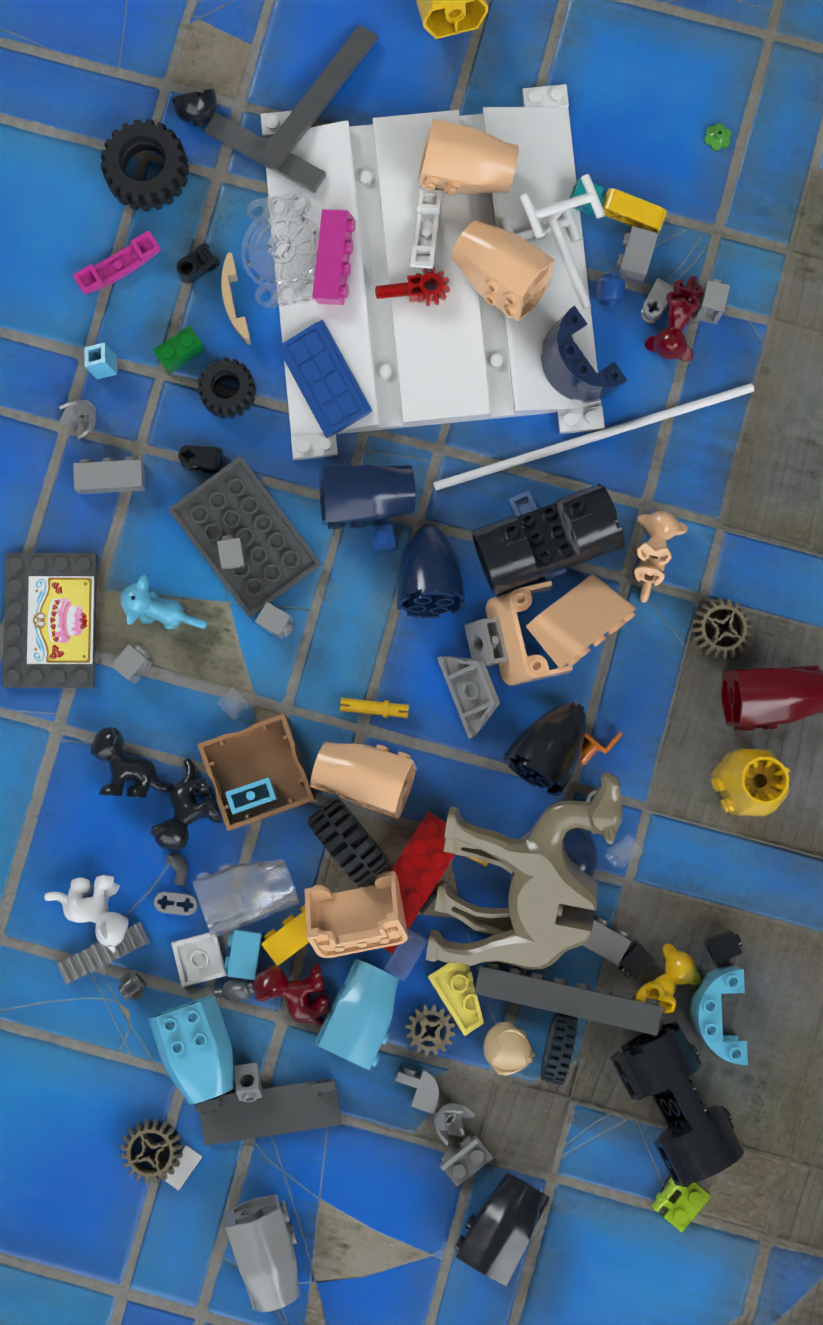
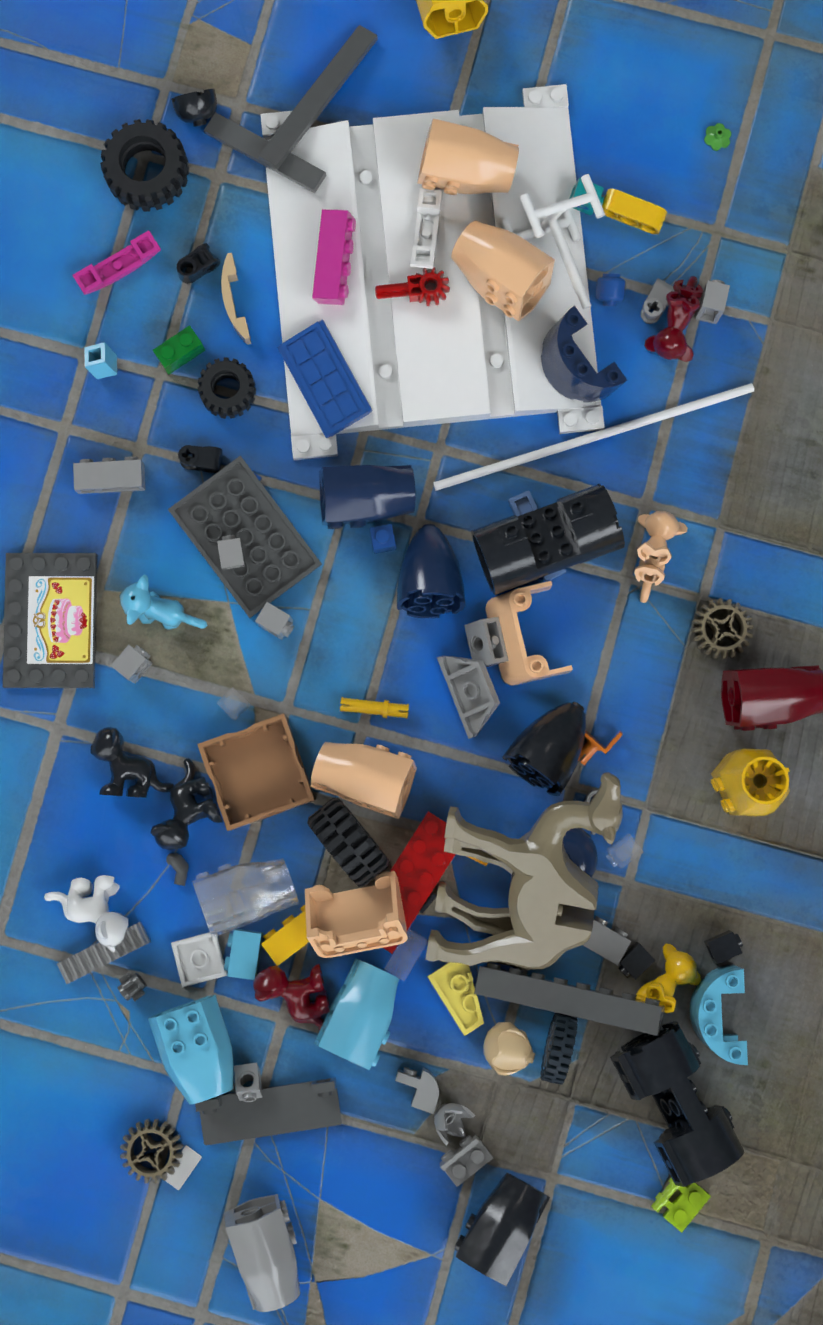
(79, 412): light grey piece -> none
(175, 909): light grey beam -> none
(236, 990): dark grey plant -> none
(251, 795): medium azure brick -> none
(298, 259): clear piece -> none
(436, 1038): dark tan gear -> none
(580, 620): light nougat windscreen -> none
(637, 254): light grey brick -> none

